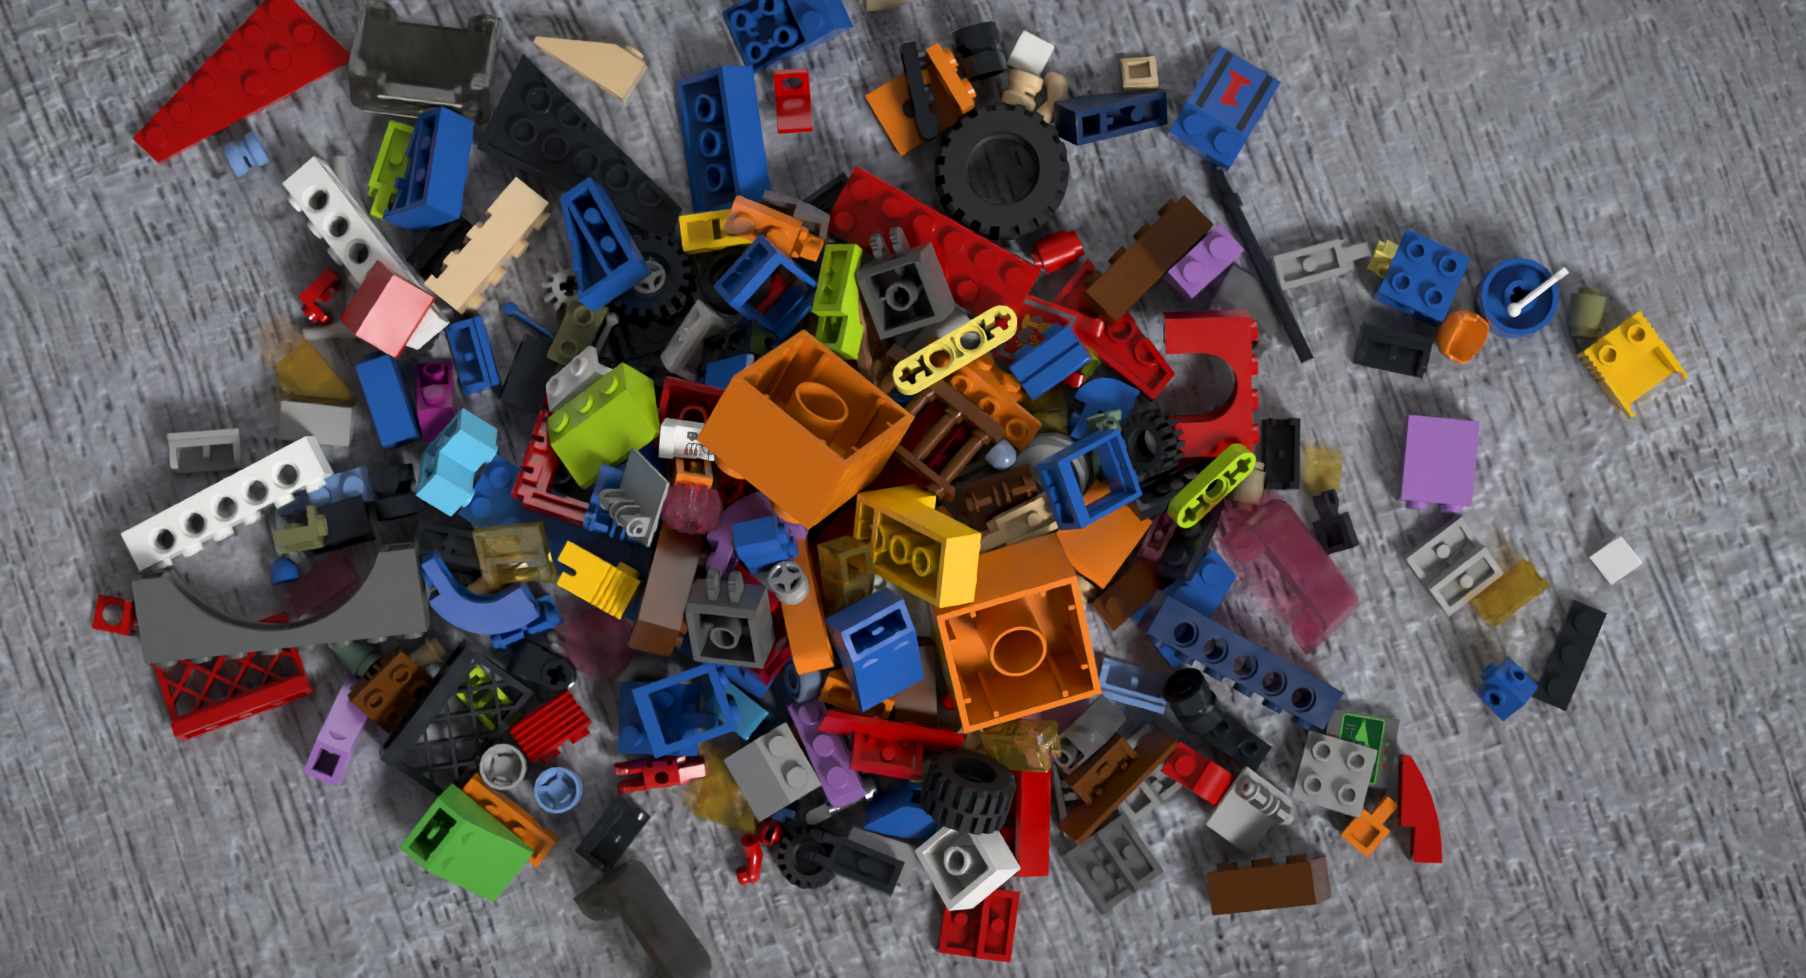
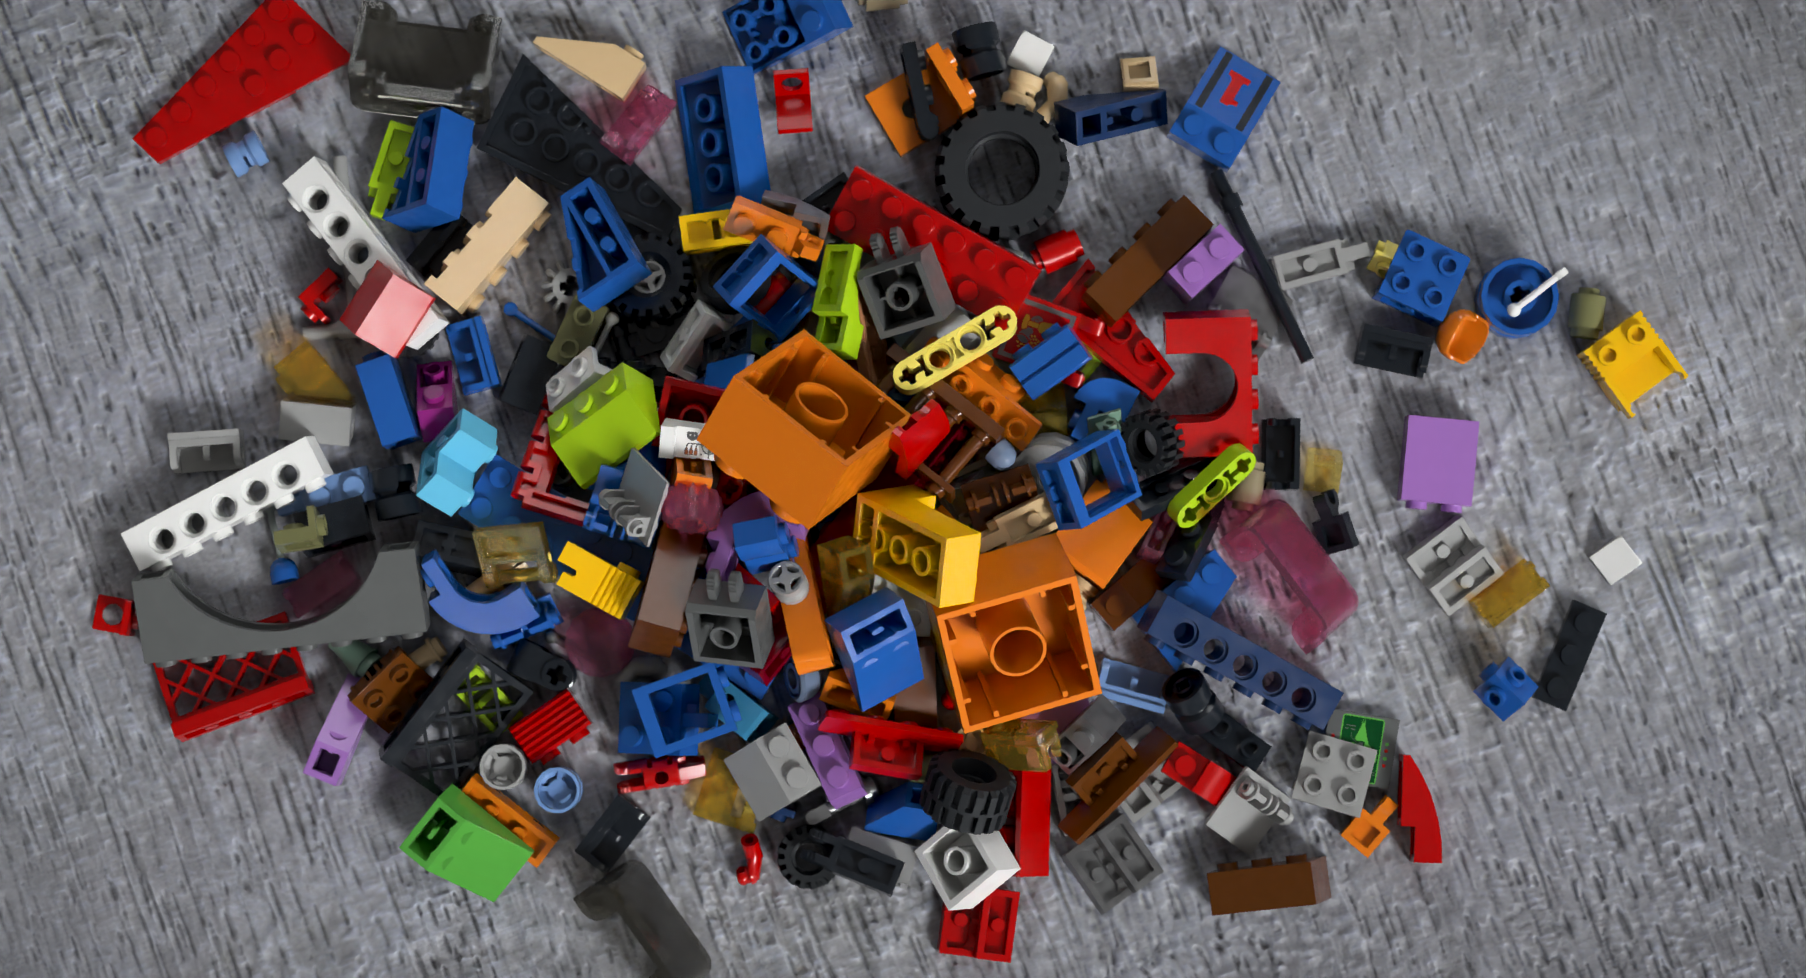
(638, 124): none -> clear pink hinge
(778, 833): red hinge -> none
(919, 437): none -> red slope

